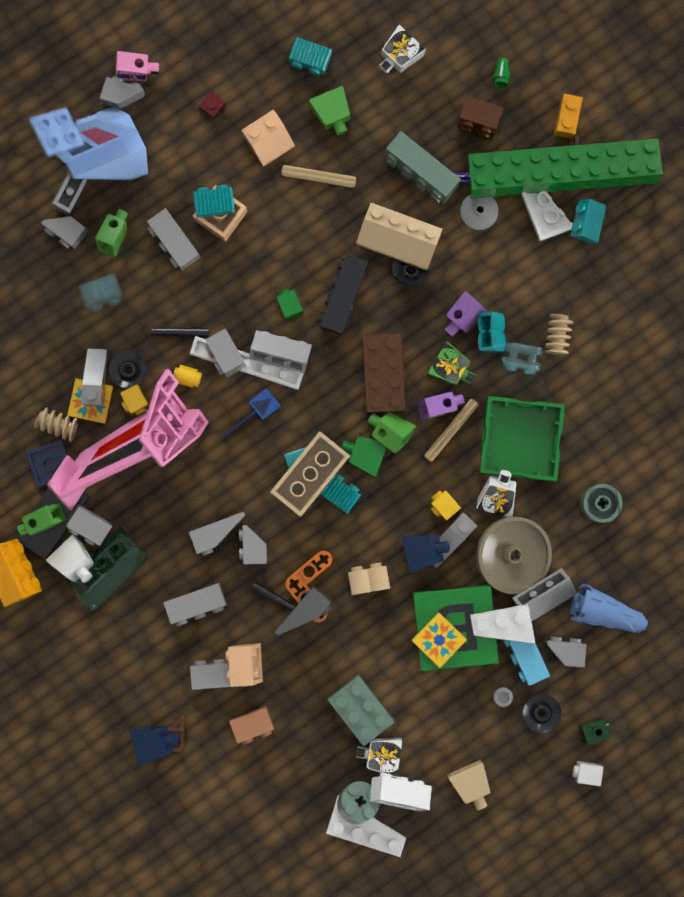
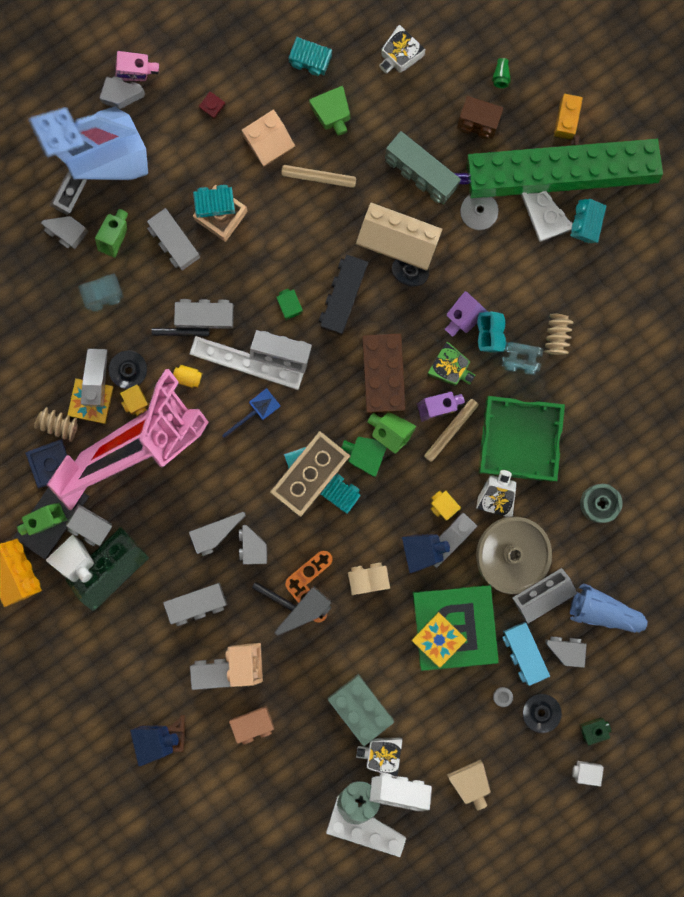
(204, 314): none -> light grey brick
(224, 350): light grey brick -> none
(505, 624): white wing -> none

